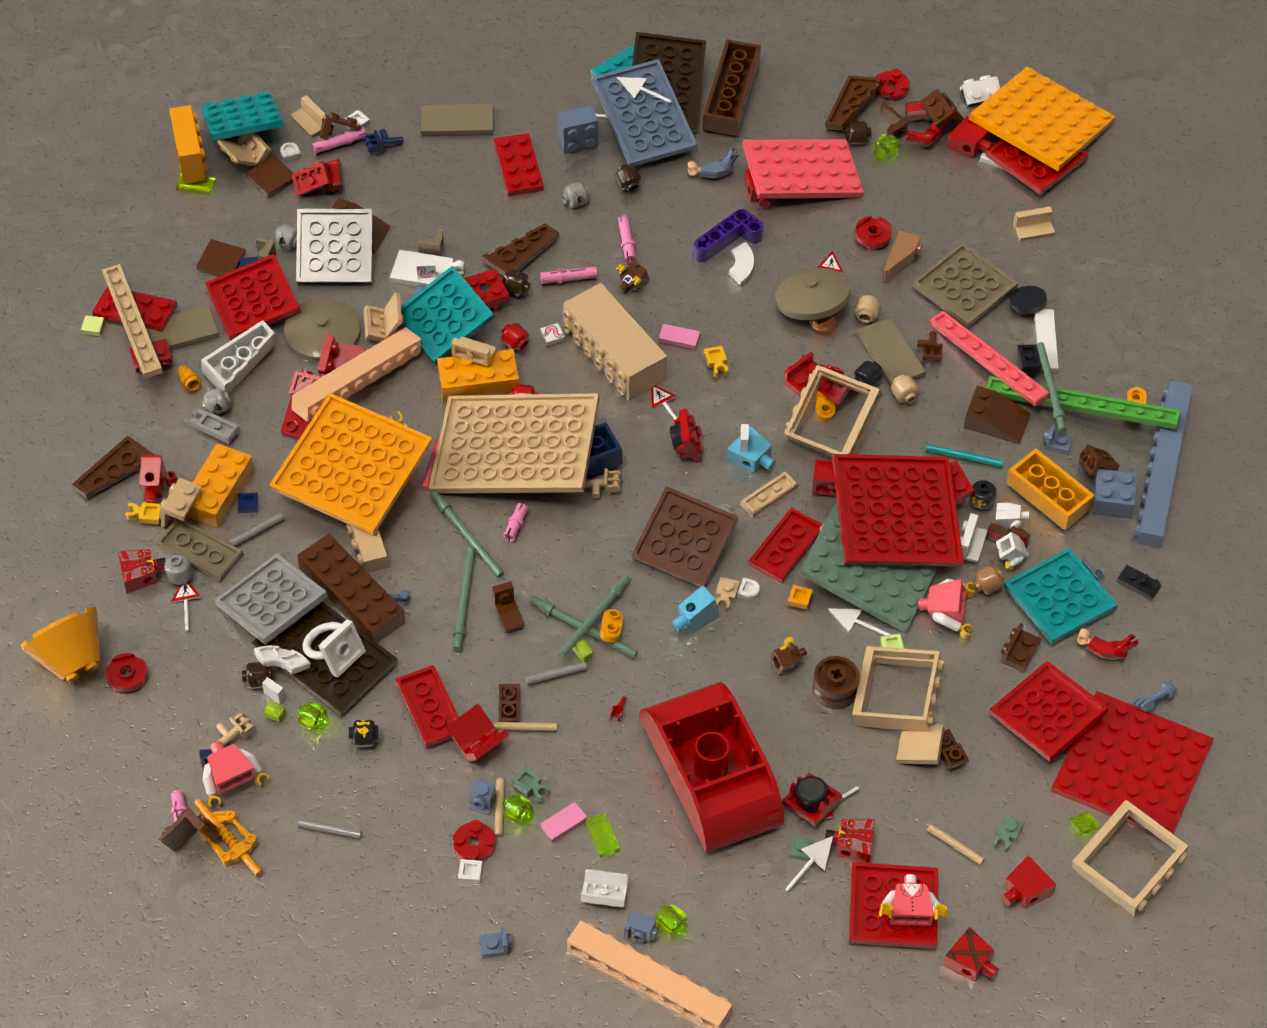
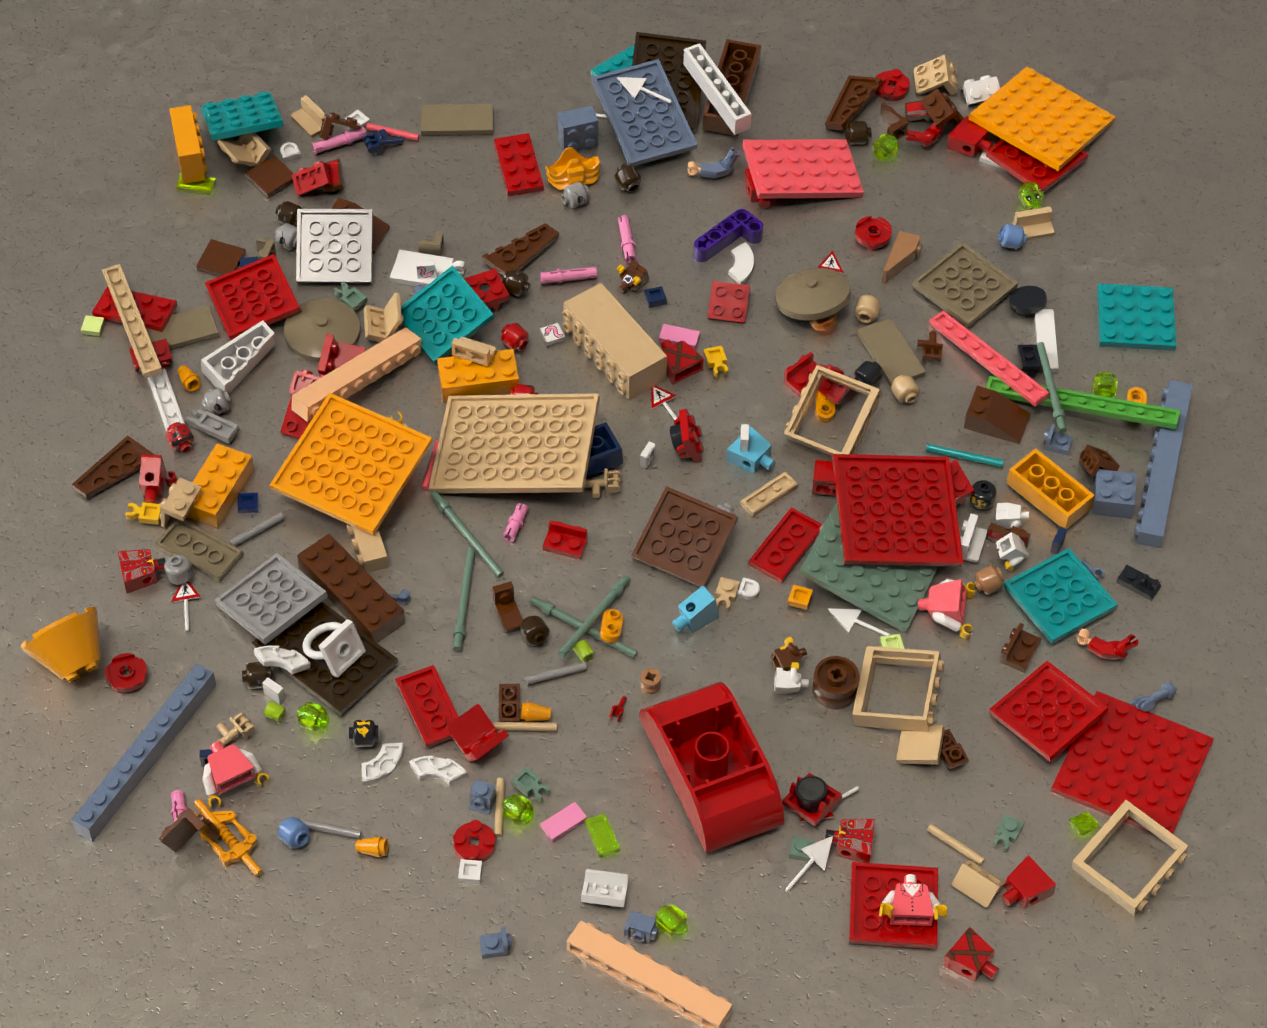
(143, 753): none -> sand blue brick
(165, 399): none -> white tile
(179, 437): none -> red head
(287, 213): none -> dark brown head
(293, 832): none -> medium blue head
(352, 297): none -> sand green plate
(373, 846): none -> light orange cone
(383, 764): none -> white tile
(393, 132): none -> coral bar
(439, 768): none -> white tile
(534, 630): none -> dark brown head
(534, 712): none -> light orange cone
(565, 540): none -> red bracket
(573, 168): none -> light orange piece
(646, 684): none -> medium nougat wheel
(647, 455): none -> white tile
(655, 297): none -> dark blue tile
(681, 360): none -> red torso
(717, 89): none -> white brick
(728, 301): none -> red bracket
(789, 681): none -> white piece
(935, 74): none -> tan bracket
(977, 883): none -> tan panel
(1012, 236): none -> medium blue head
(1030, 195): none -> clear neon green head
(1058, 540): none -> dark blue tile
(1104, 384): none -> clear neon green head
(1136, 317): none -> teal plate

